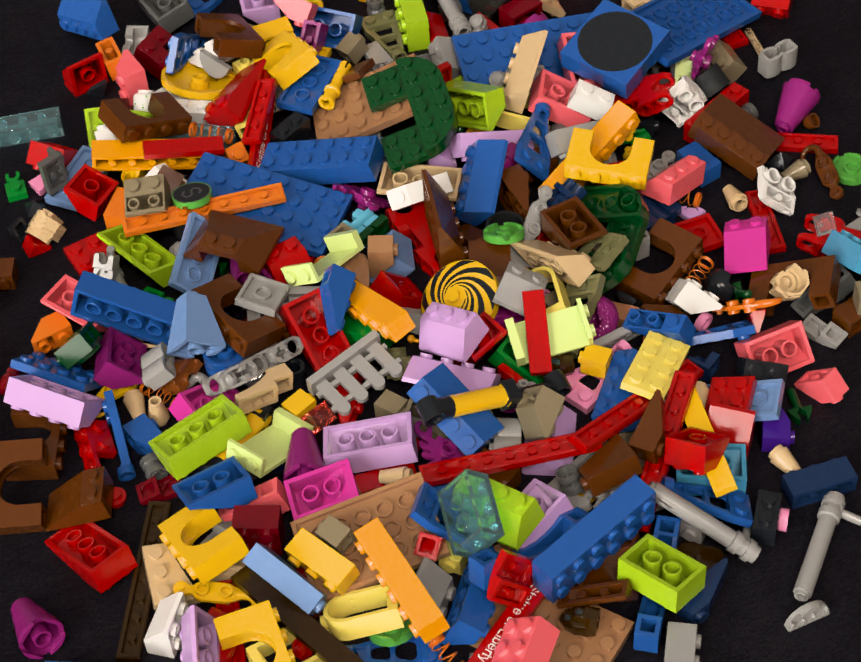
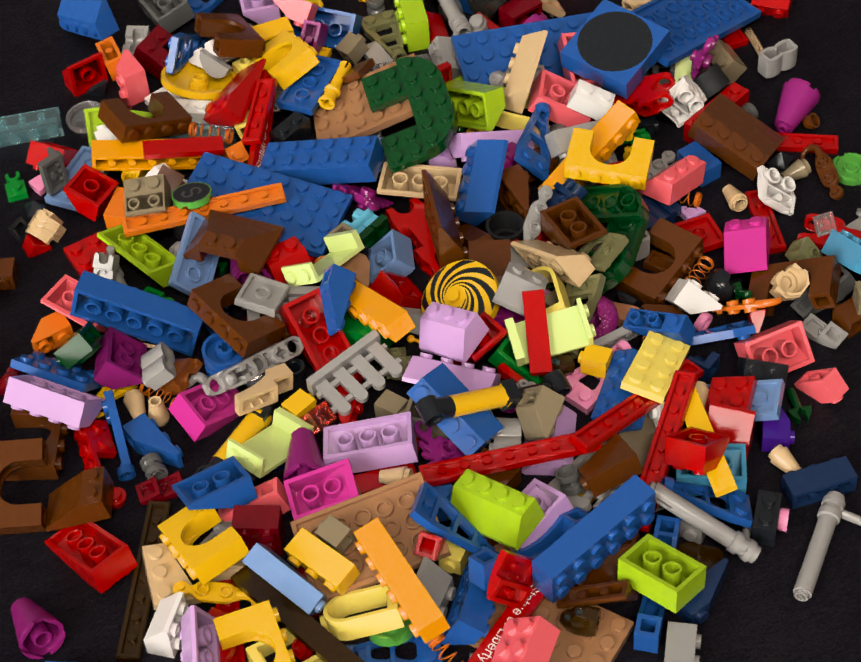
(75, 116): none -> clear piece
(141, 100): white head -> none
(194, 328): medium blue slope -> none
(200, 436): lime slope -> none
(381, 253): medium nougat slope -> none
(413, 192): white slope -> none
(470, 513): clear light blue brick -> none
(503, 234): bright green tile -> none
(650, 434): reddish brown slope -> none
(658, 262): none -> reddish brown tile
(802, 249): none -> olive brick
(806, 614): light grey tile -> none

